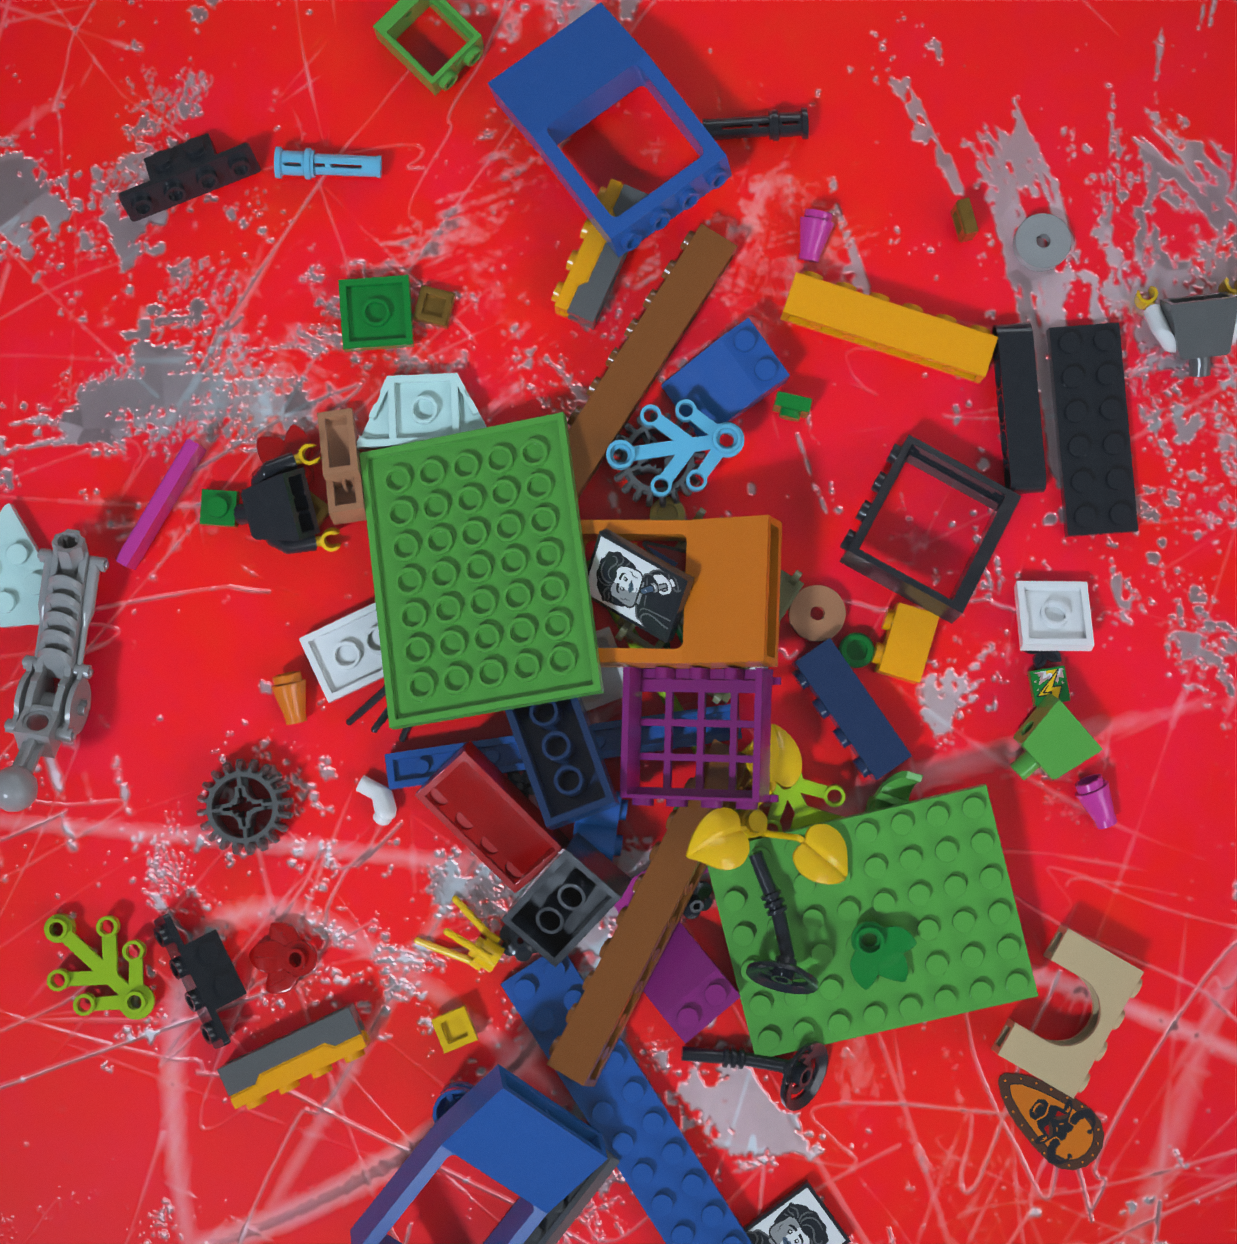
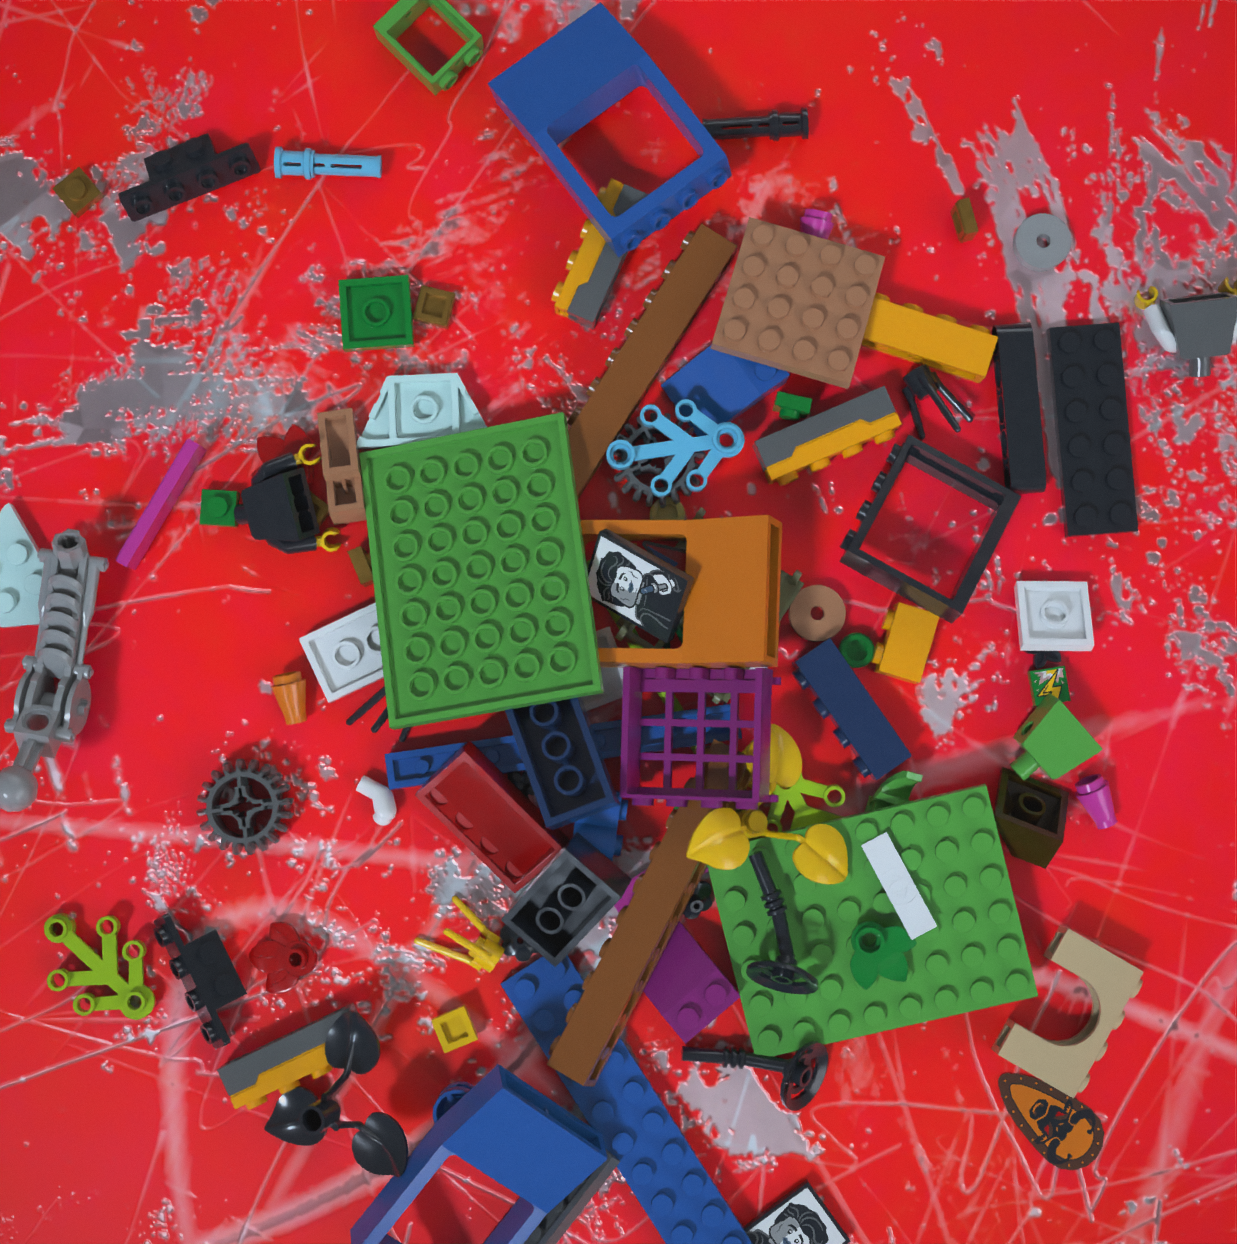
(78, 192): none -> pearl gold plate
(304, 1119): none -> black plant
(362, 565): none -> pearl gold plate
(798, 303): none -> nougat plate
(827, 435): none -> piece
(899, 885): none -> white piece
(925, 384): none -> black plant
(1030, 817): none -> dark brown slope

